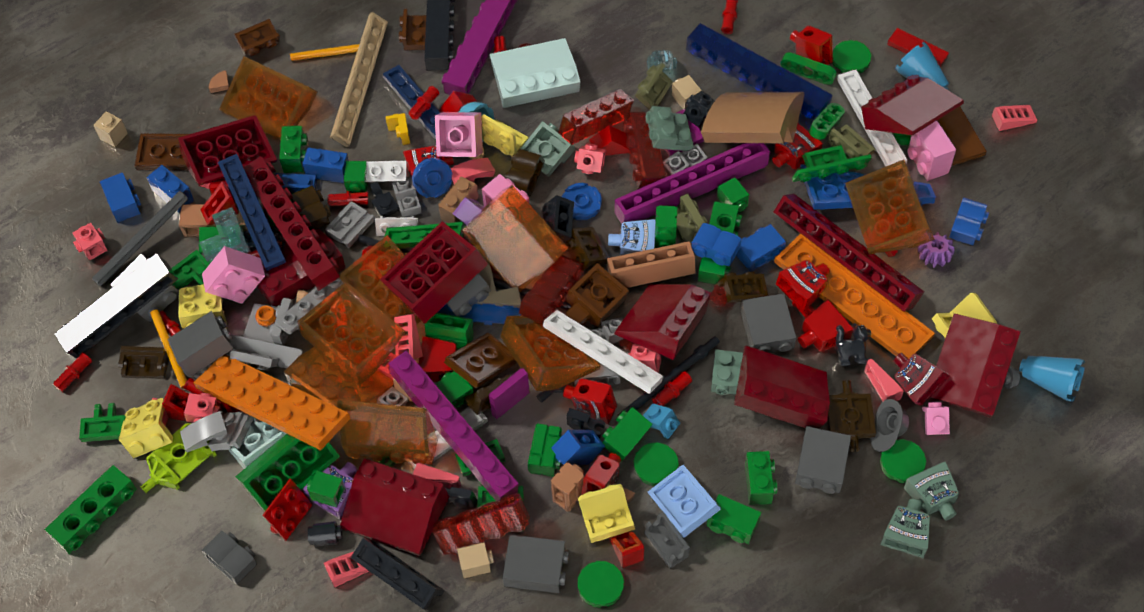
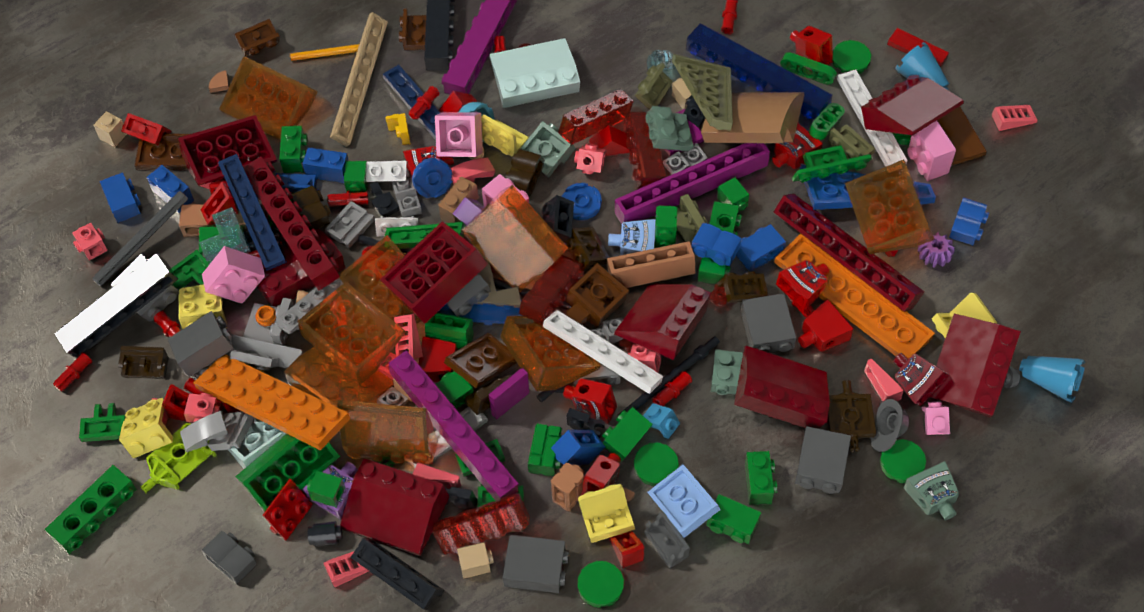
(144, 129): none -> red panel
(164, 338): light orange bar -> none
(710, 89): none -> olive wing
(852, 347): black animal -> none
(908, 530): sand green torso -> none

